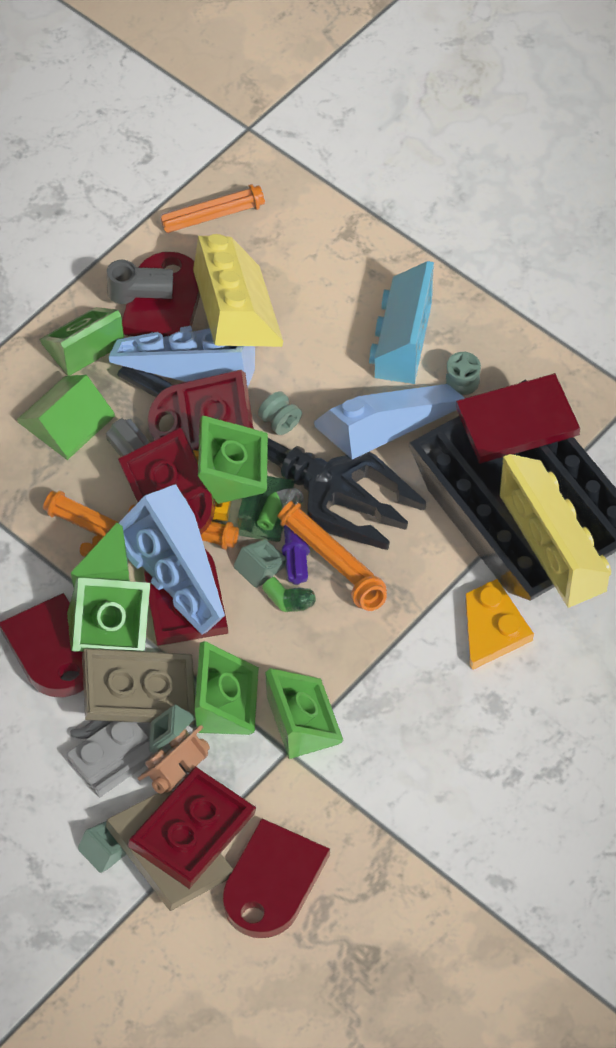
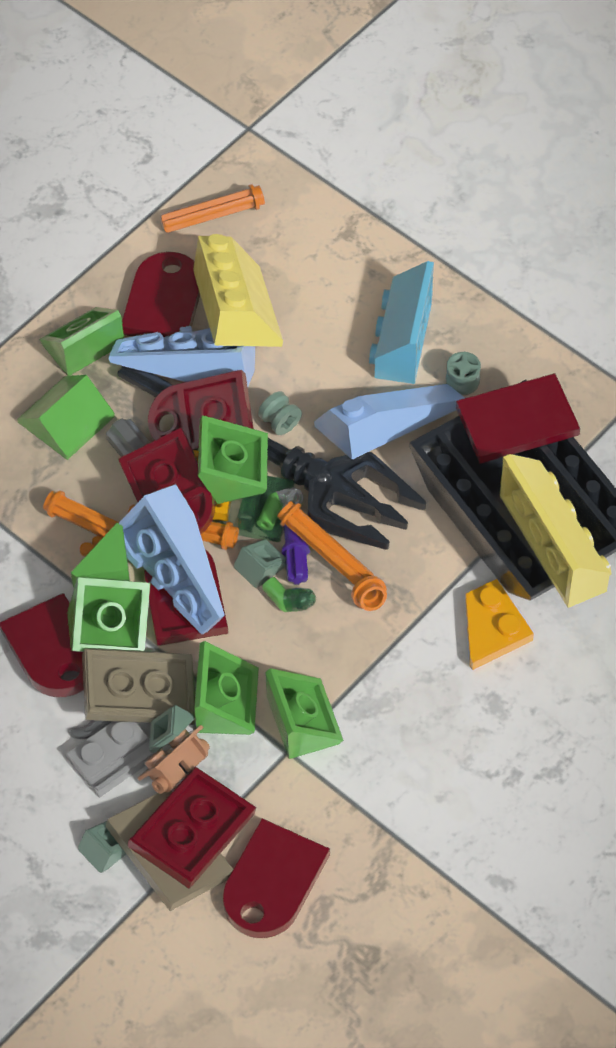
(128, 282): dark grey piece -> none

